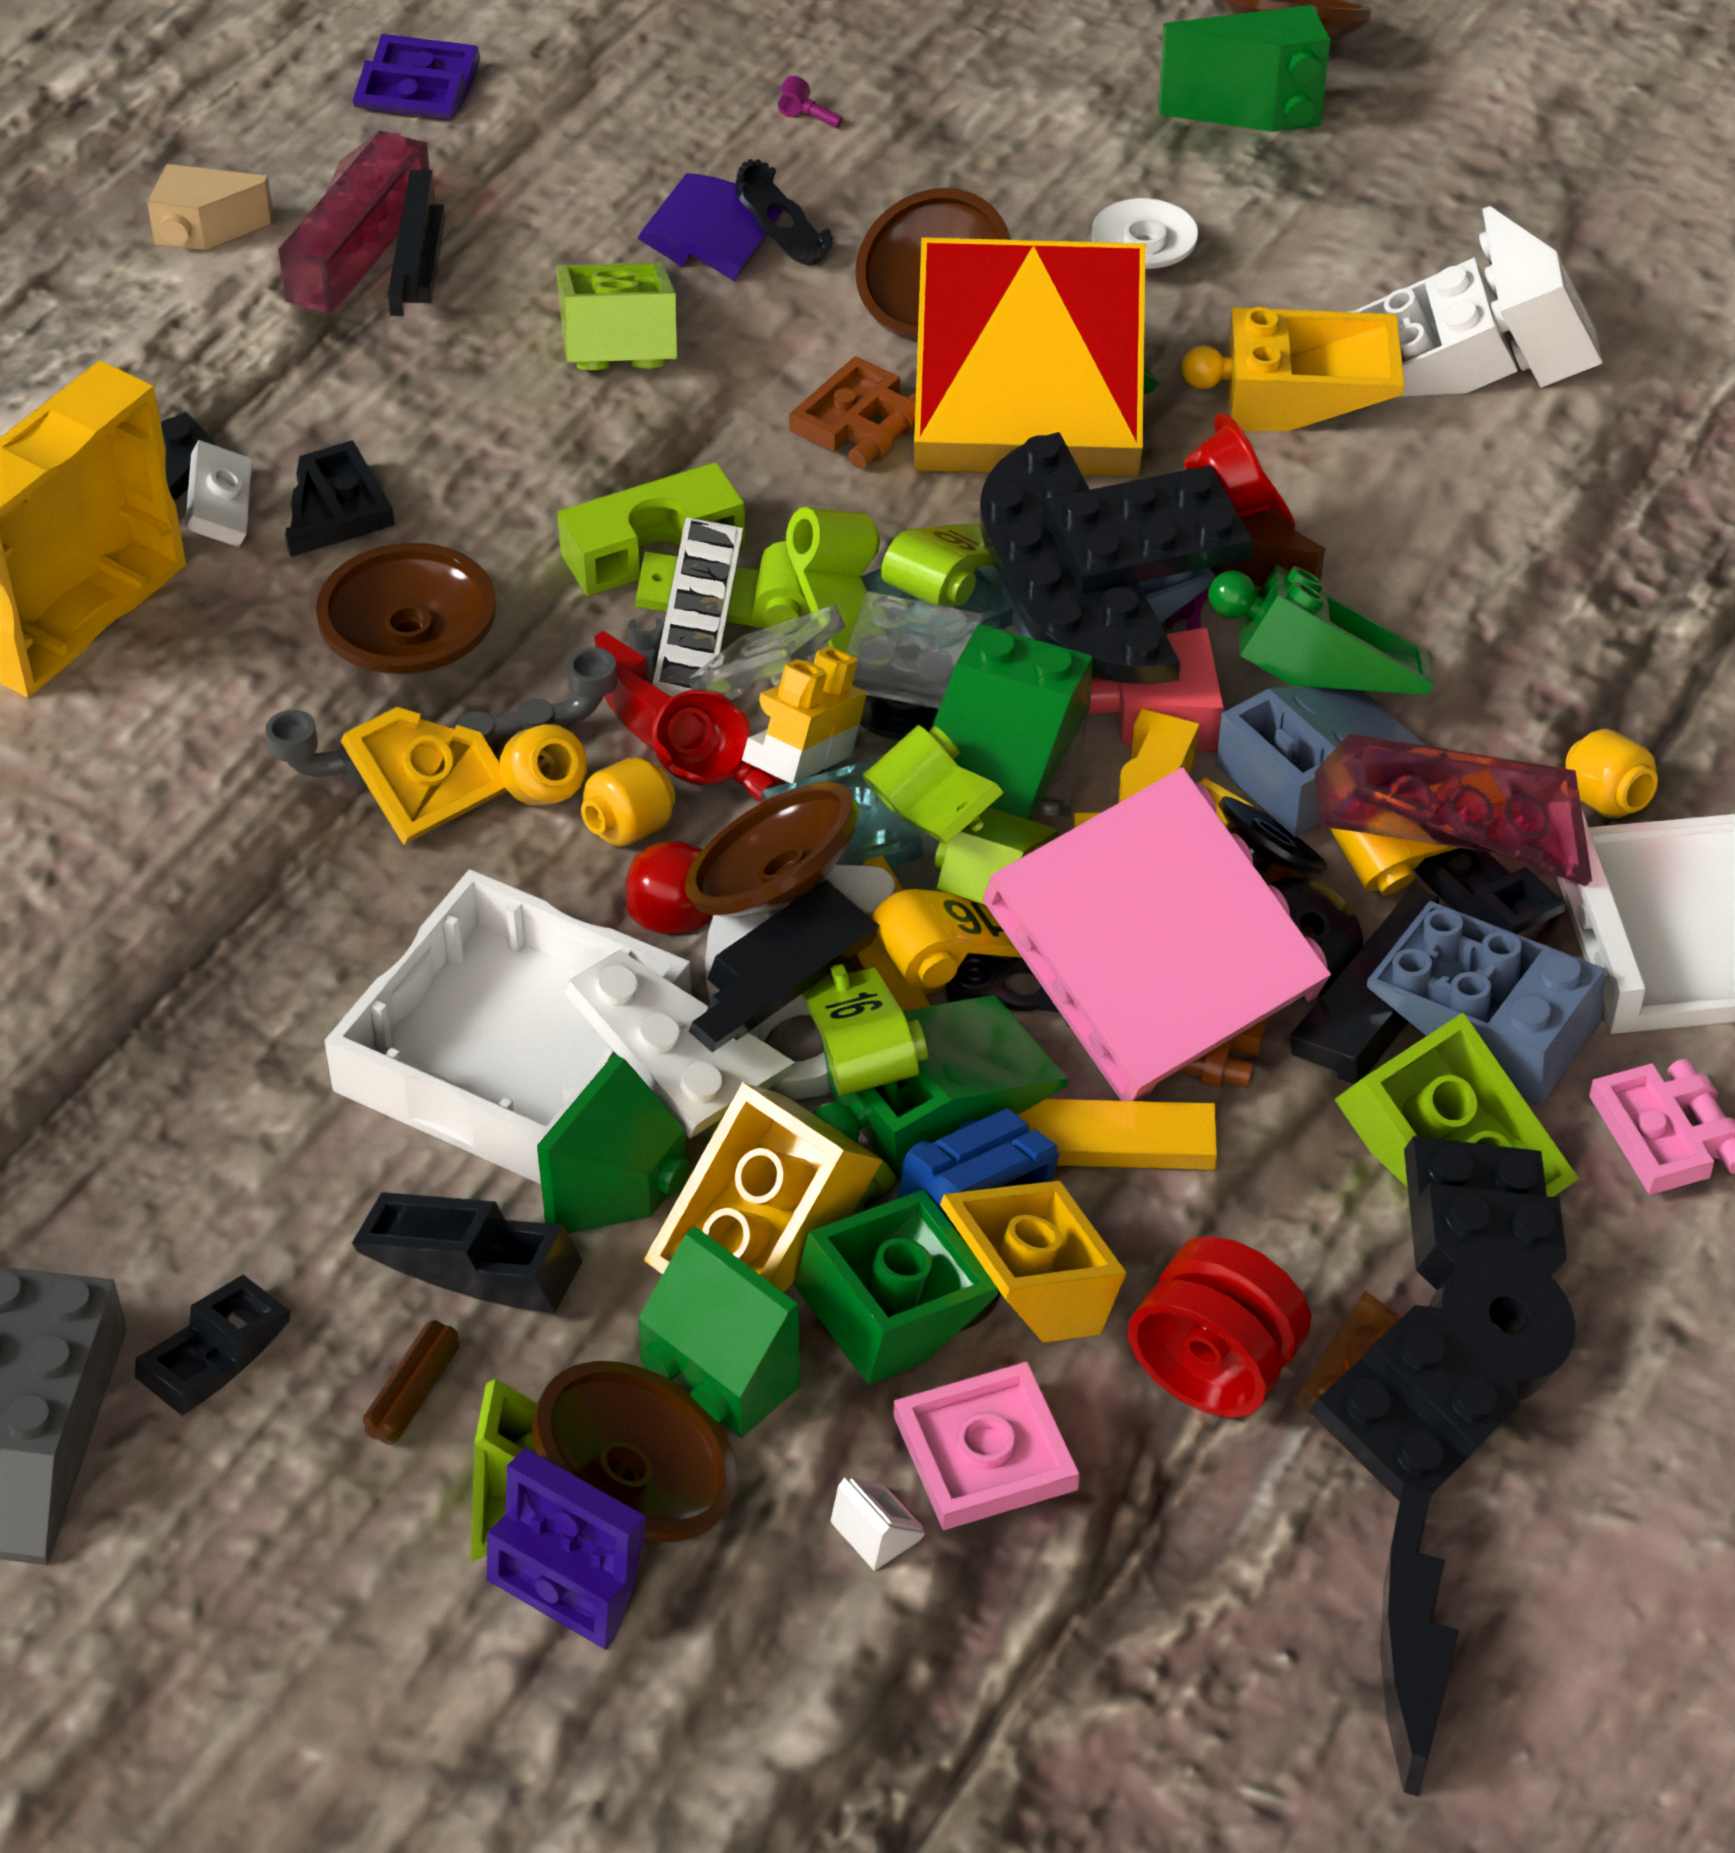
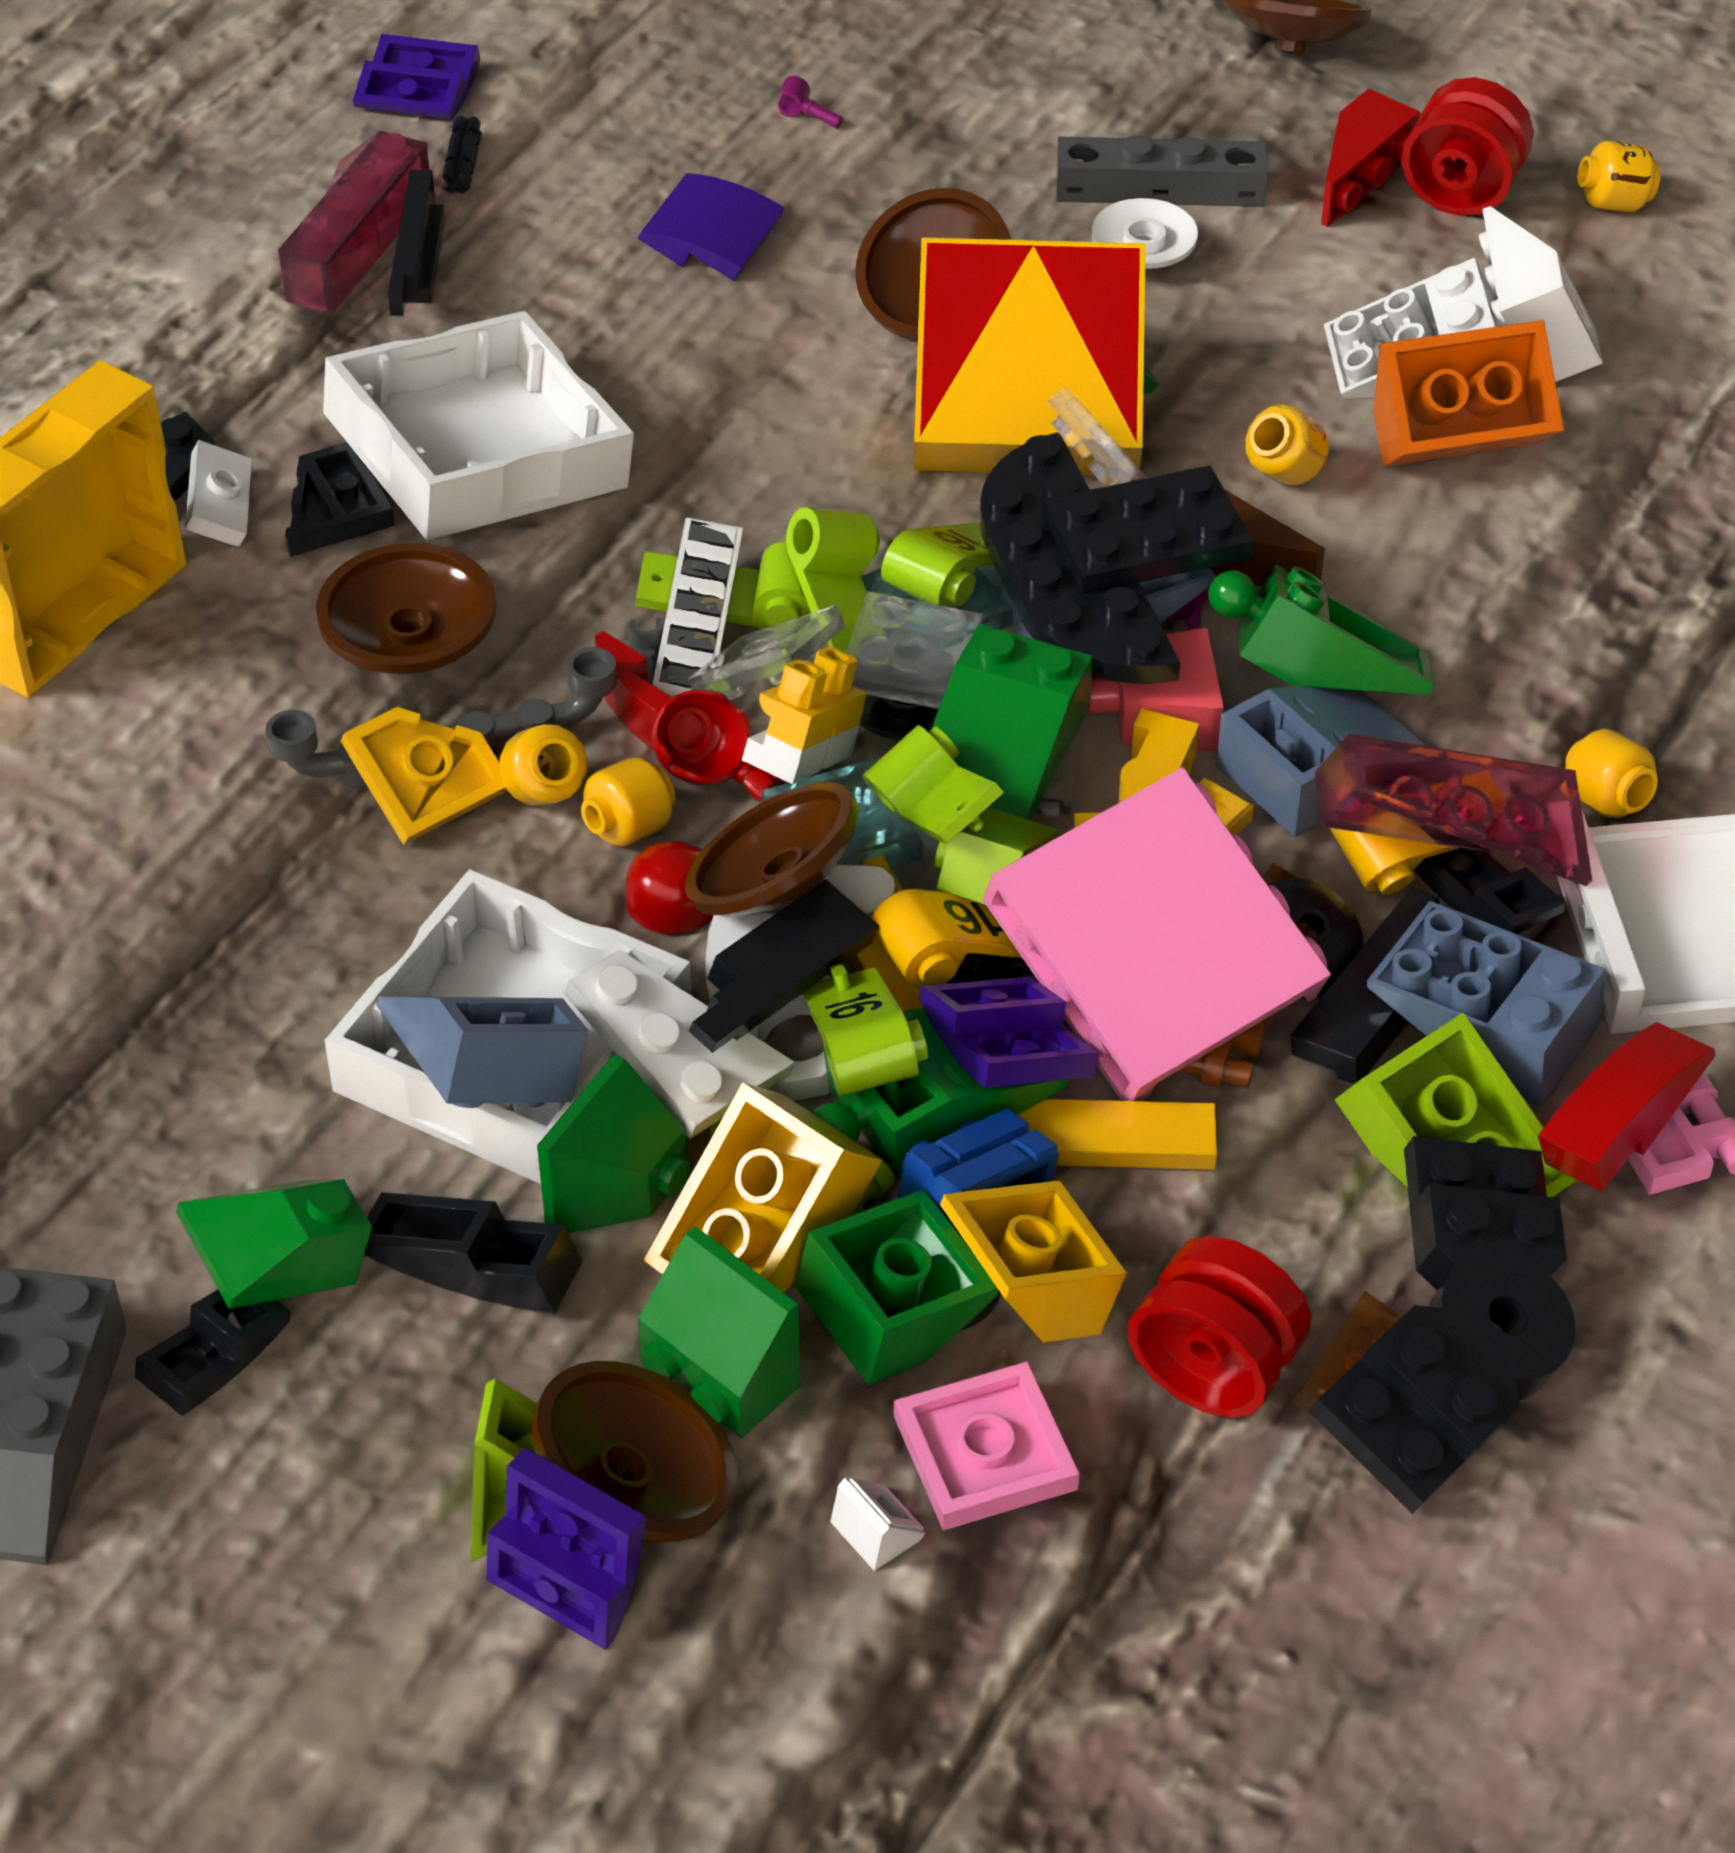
(207, 206): tan slope -> none
(279, 1239): none -> green slope
(411, 1382): reddish brown axle -> none
(461, 154): none -> black axle
(476, 424): none -> white tile
(492, 1046): none -> sand blue slope
(605, 534): lime arch -> none
(617, 314): lime slope -> none
(759, 194): black piece -> none
(847, 403): dark orange plate -> none
(1007, 1032): none -> dark purple slope
(1089, 437): none -> clear plate
(1187, 167): none -> dark grey piece
(1239, 471): red piece -> none
(1246, 69): green slope -> none
(1269, 840): black dish -> none
(1286, 445): none -> yellow head
(1300, 365): yellow slope -> none
(1364, 150): none -> red slope
(1413, 1649): black slope -> none
(1465, 393): none -> orange slope
(1467, 146): none -> red wheel
(1619, 176): none -> yellow head
(1623, 1104): none -> red slope

